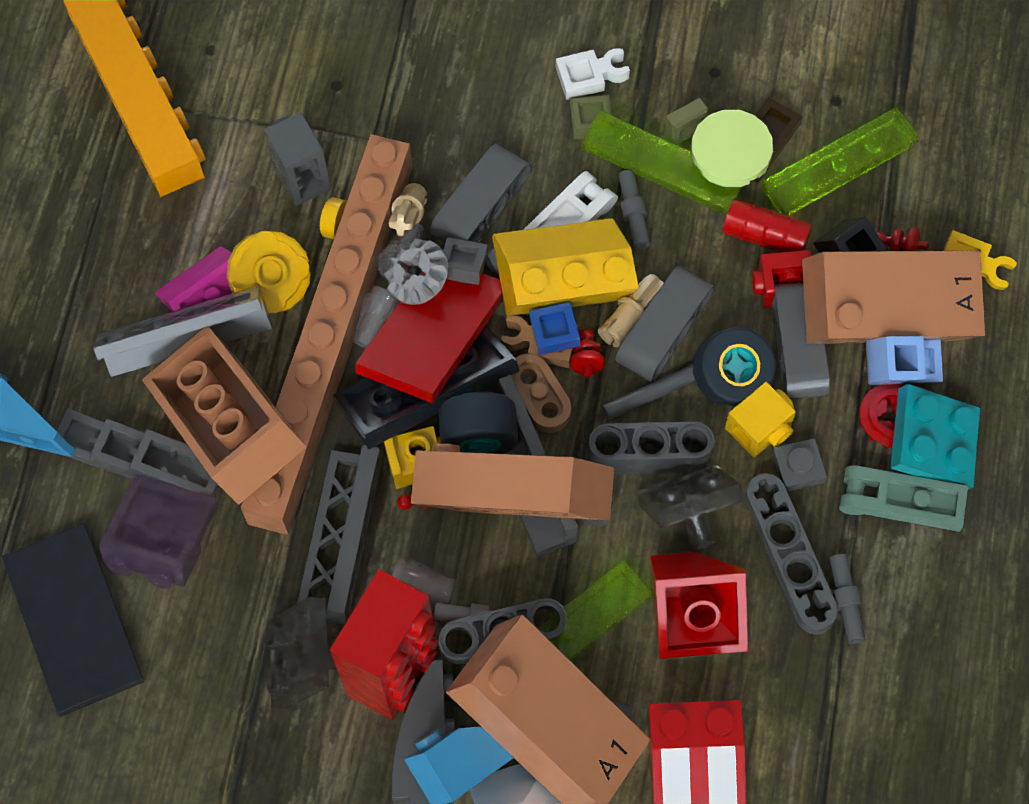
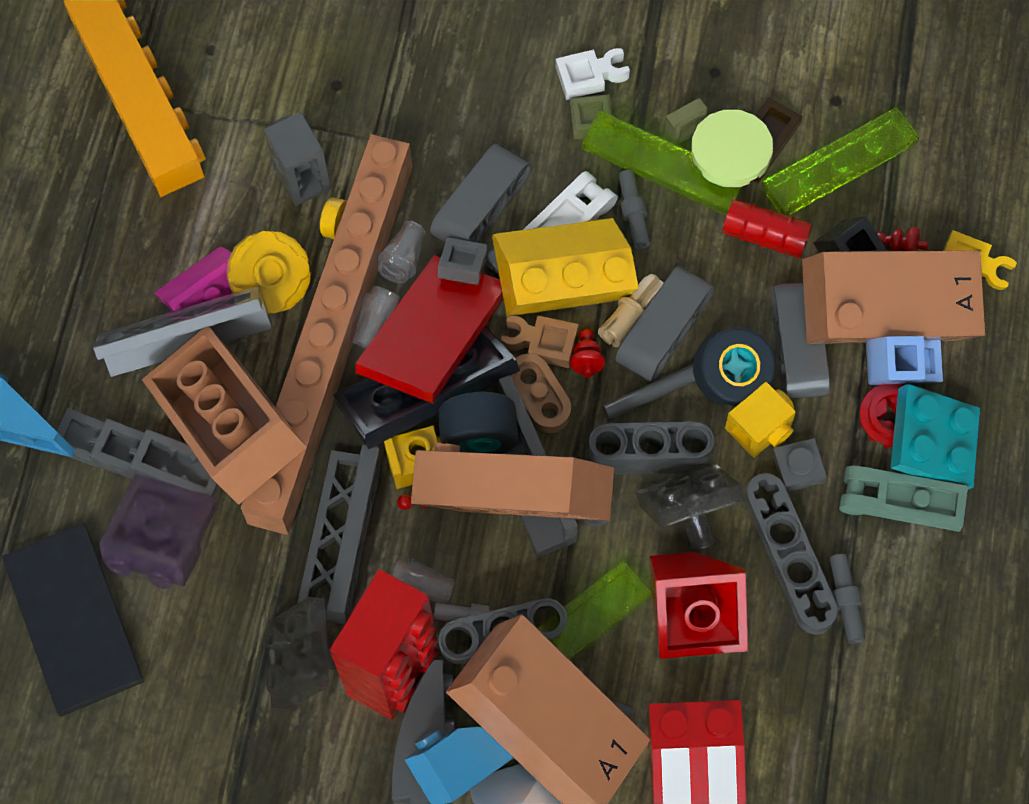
(408, 208): tan axle -> none
(413, 288): light grey gear -> none
(554, 328): blue plate -> none
(777, 269): red bracket -> none

